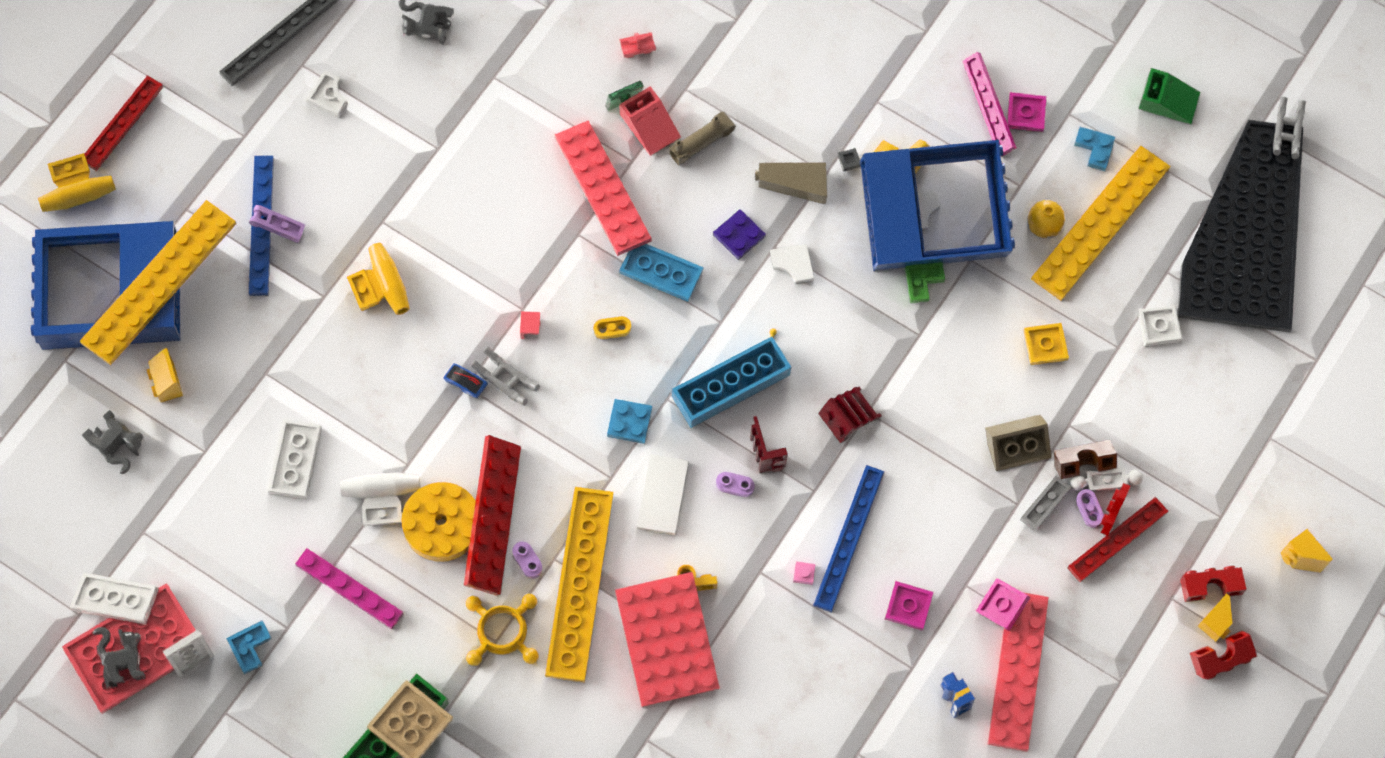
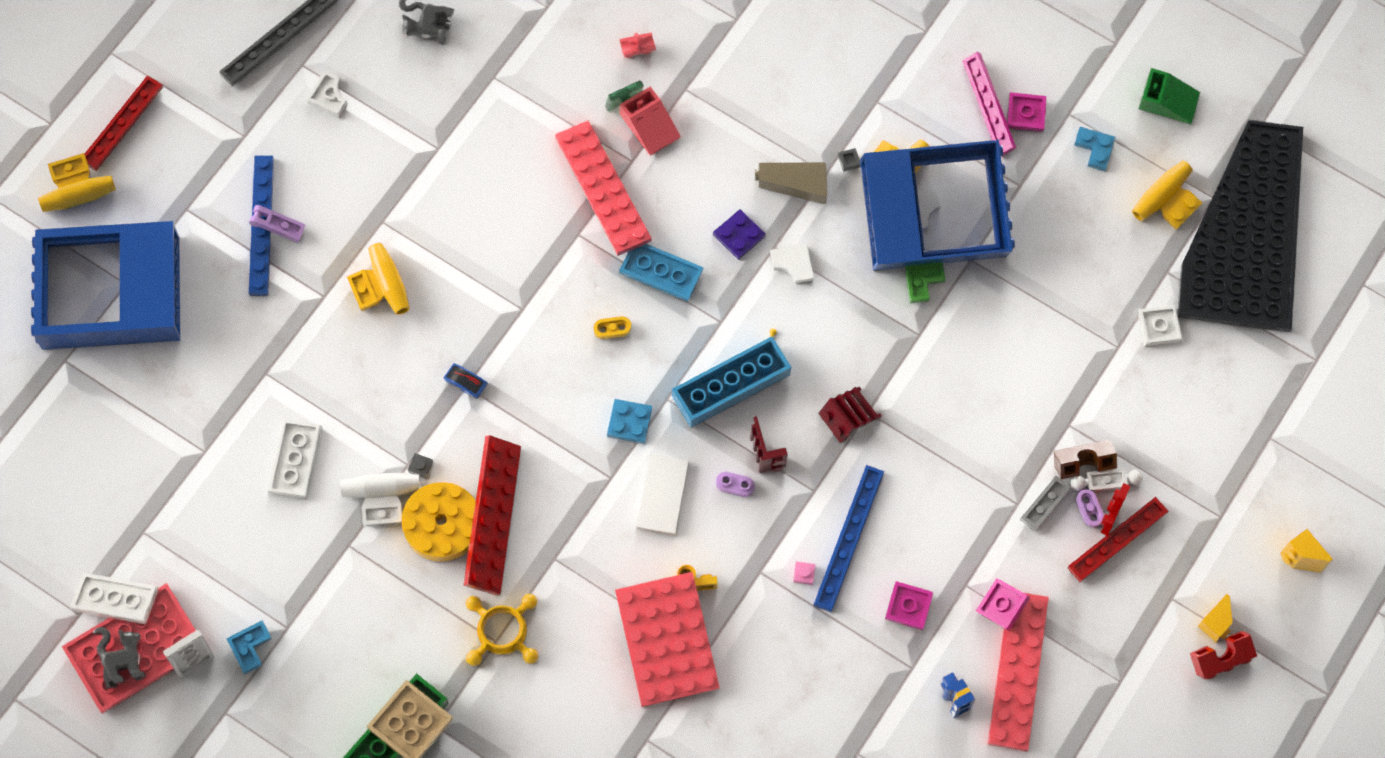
(112, 440): dark grey animal -> none
(158, 282): yellow plate -> none
(164, 376): yellow slope -> none
(349, 588): dark pink plate -> none
(420, 465): none -> dark grey plate
(504, 366): light grey piece -> none
(526, 559): lavender plate -> none
(529, 323): coral panel -> none
(579, 585): yellow plate -> none
(719, 127): dark tan piece -> none
(1018, 442): dark tan slope -> none
(1046, 219): yellow cylinder -> none
(1046, 344): yellow plate -> none
(1100, 223): yellow plate -> none
(1169, 197): none -> yellow plate
(1228, 579): red arch -> none
(1297, 123): light grey piece -> none

